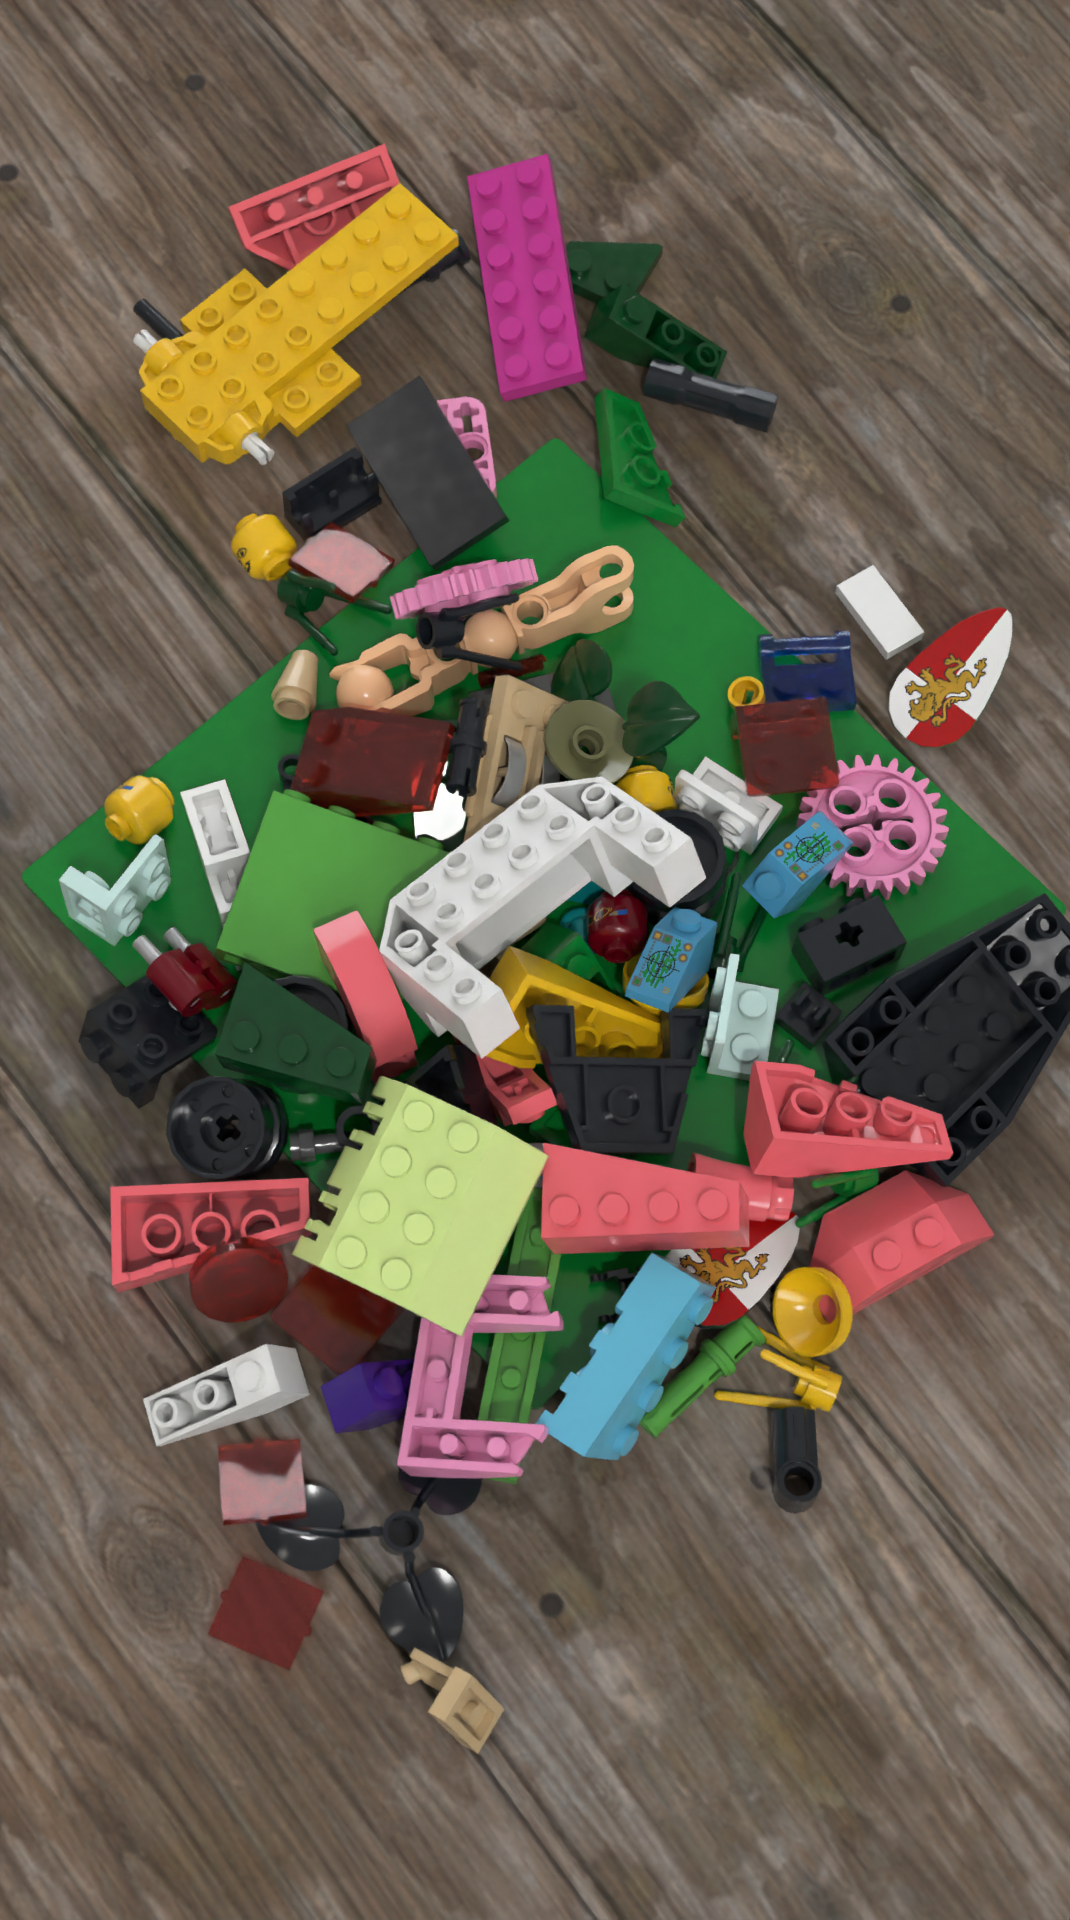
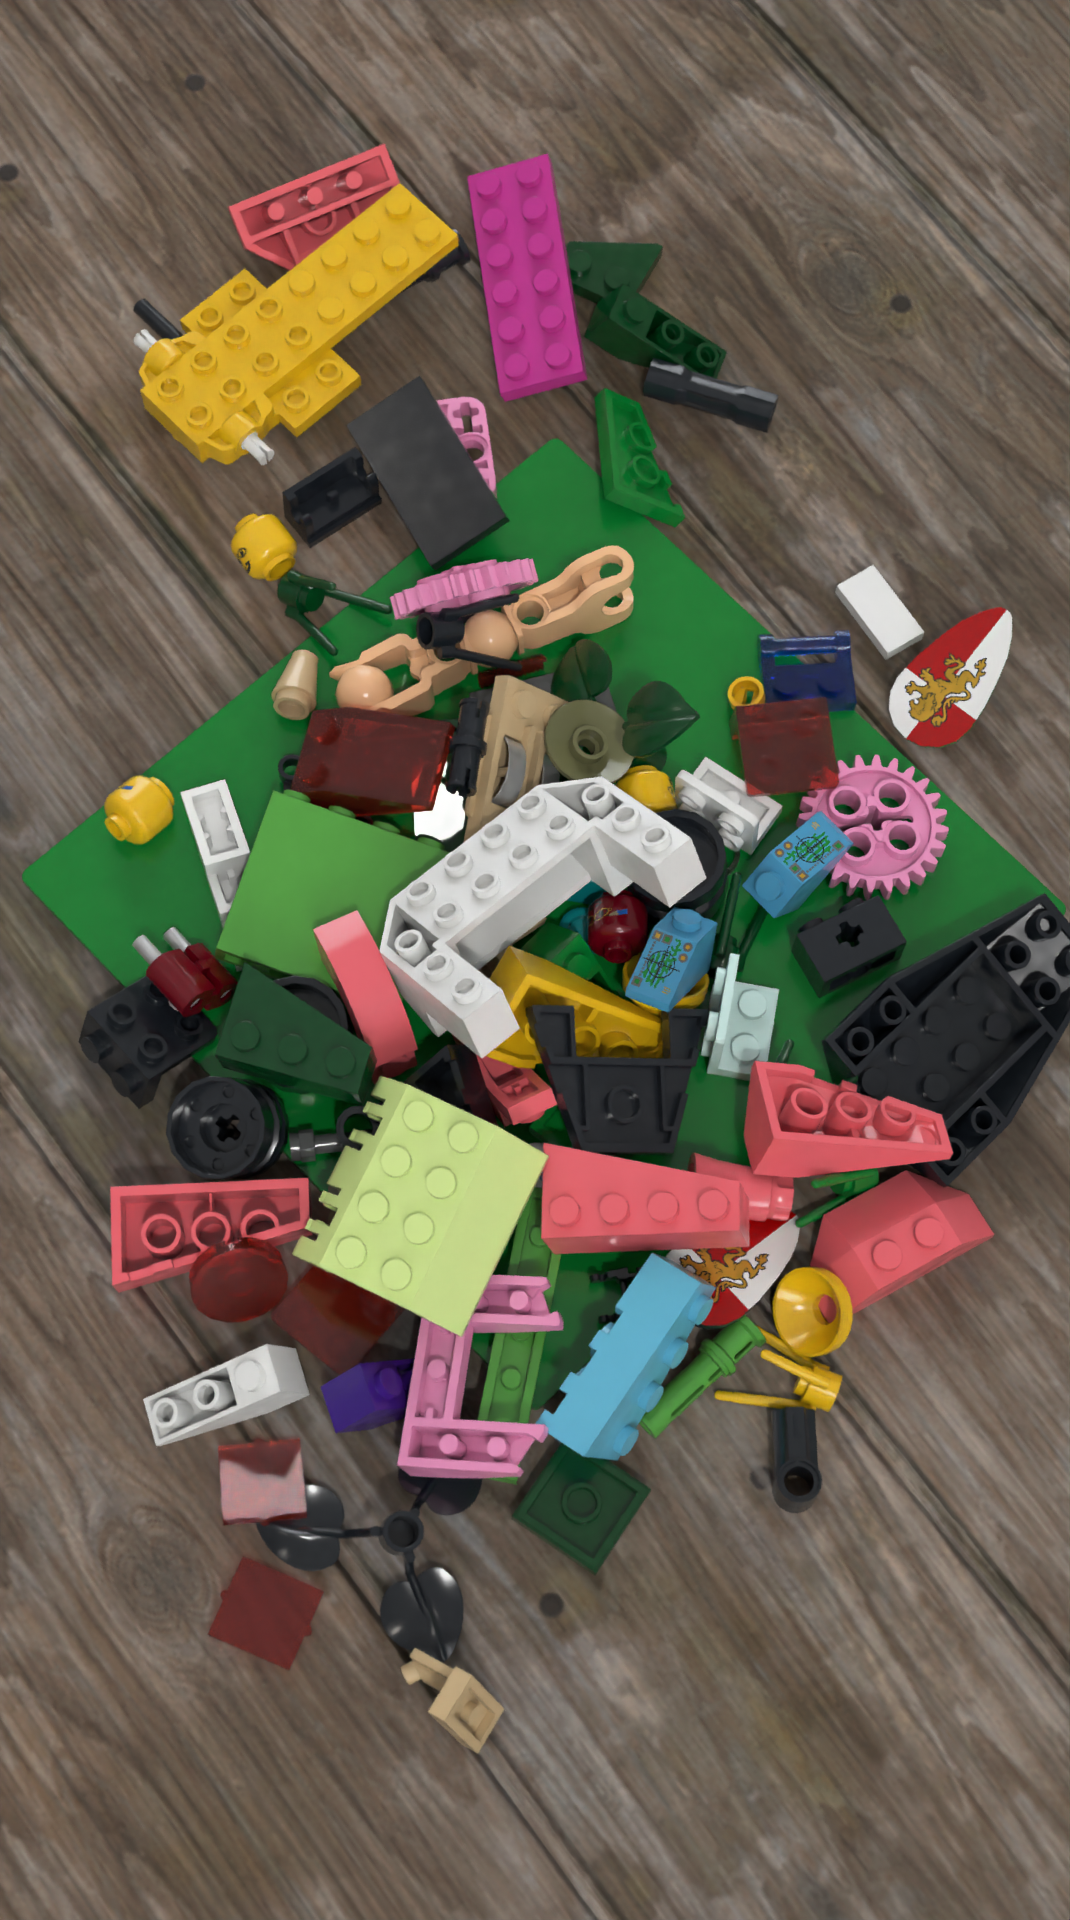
(119, 910): light aqua bracket -> none
(342, 560): clear red piece -> none
(581, 1506): none -> dark green plate
(807, 1016): black tile -> none

